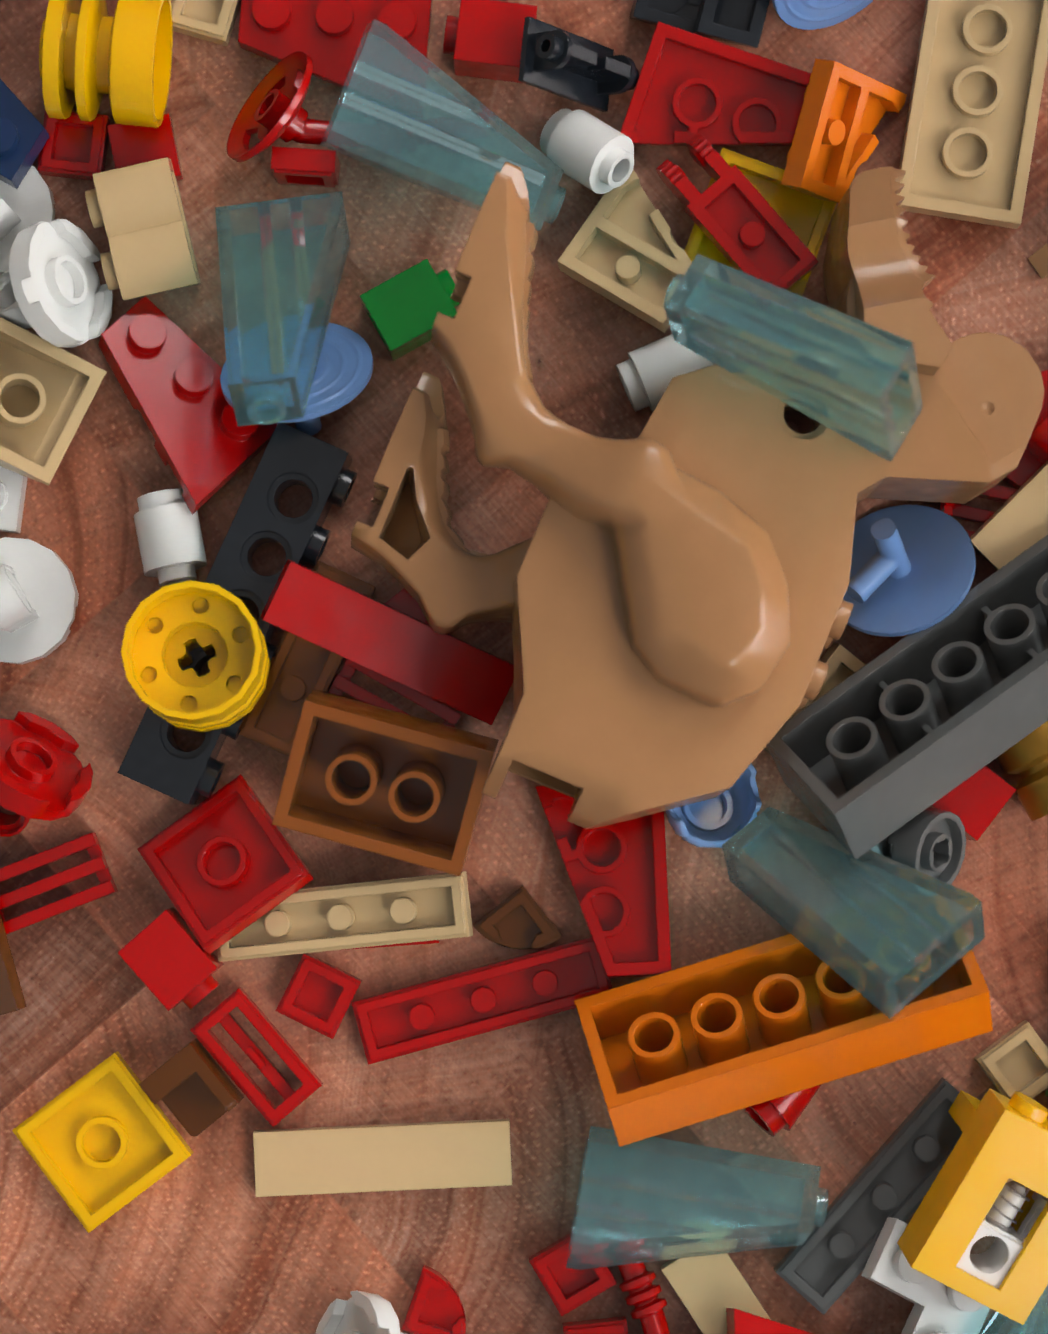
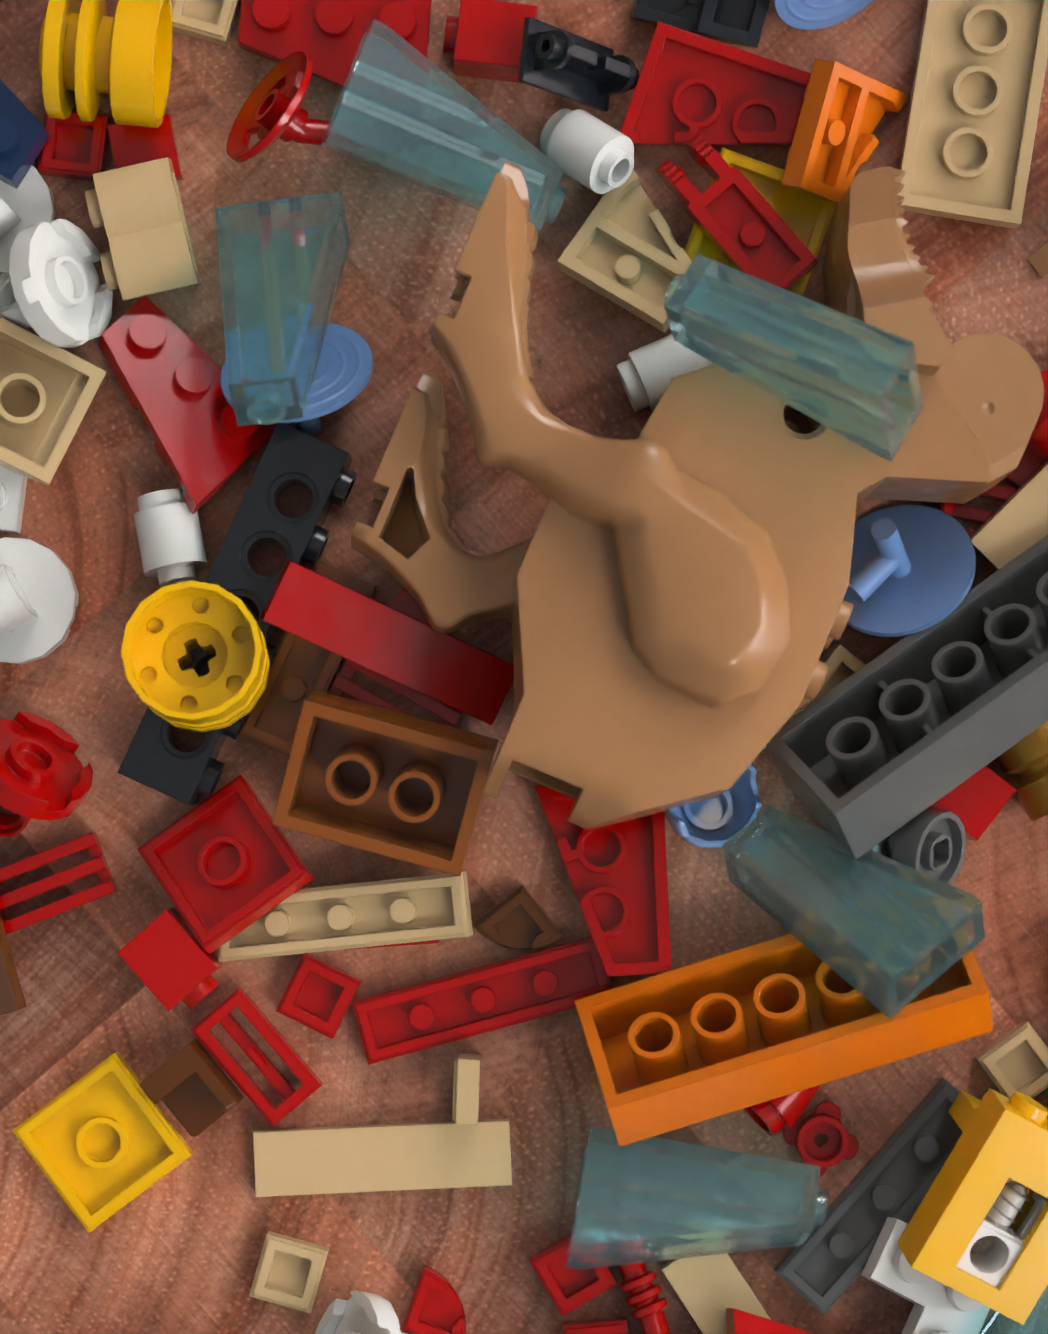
(289, 1272): none -> tan tile
(305, 166): red tile -> none
(407, 306): green brick -> none
(466, 1089): none -> tan tile
(826, 1121): none -> red plate

